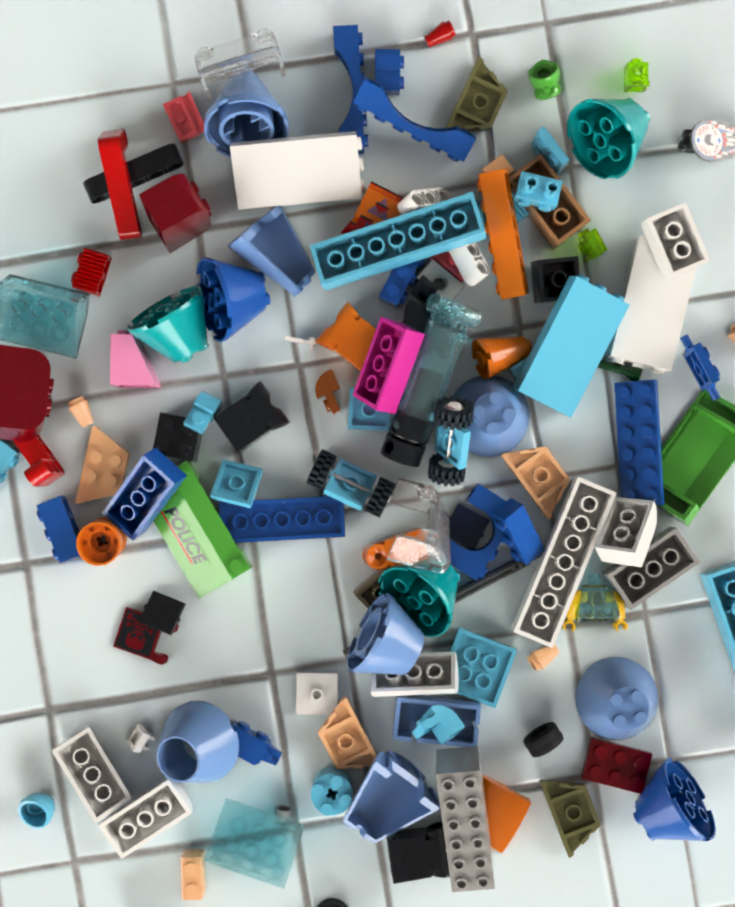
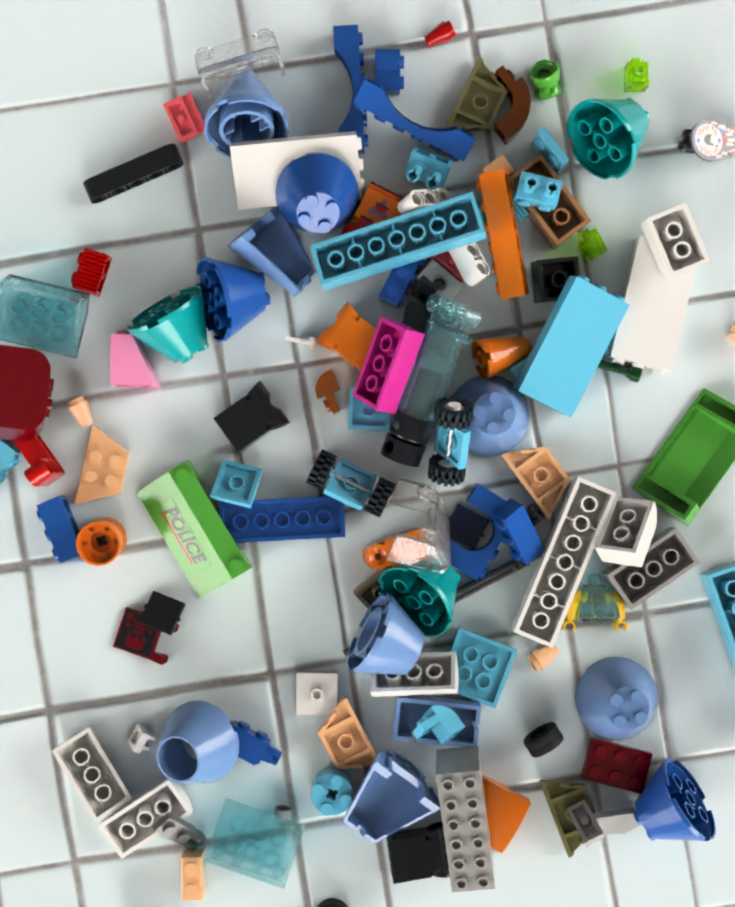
(36, 810): medium azure hat -> none
(112, 150): red beam -> none
(144, 493): blue brick -> none
(176, 211): dark red brick -> none
(176, 439): black brick -> none
(179, 831): none -> dark grey hinge
(202, 412): medium azure brick -> none
(317, 193): none -> blue cone
(428, 168): none -> medium azure brick
(512, 123): none -> reddish brown arch
(534, 515): none -> black wheel
(594, 825): none -> light grey piece
(639, 440): blue plate -> none
(701, 366): blue plate -> none

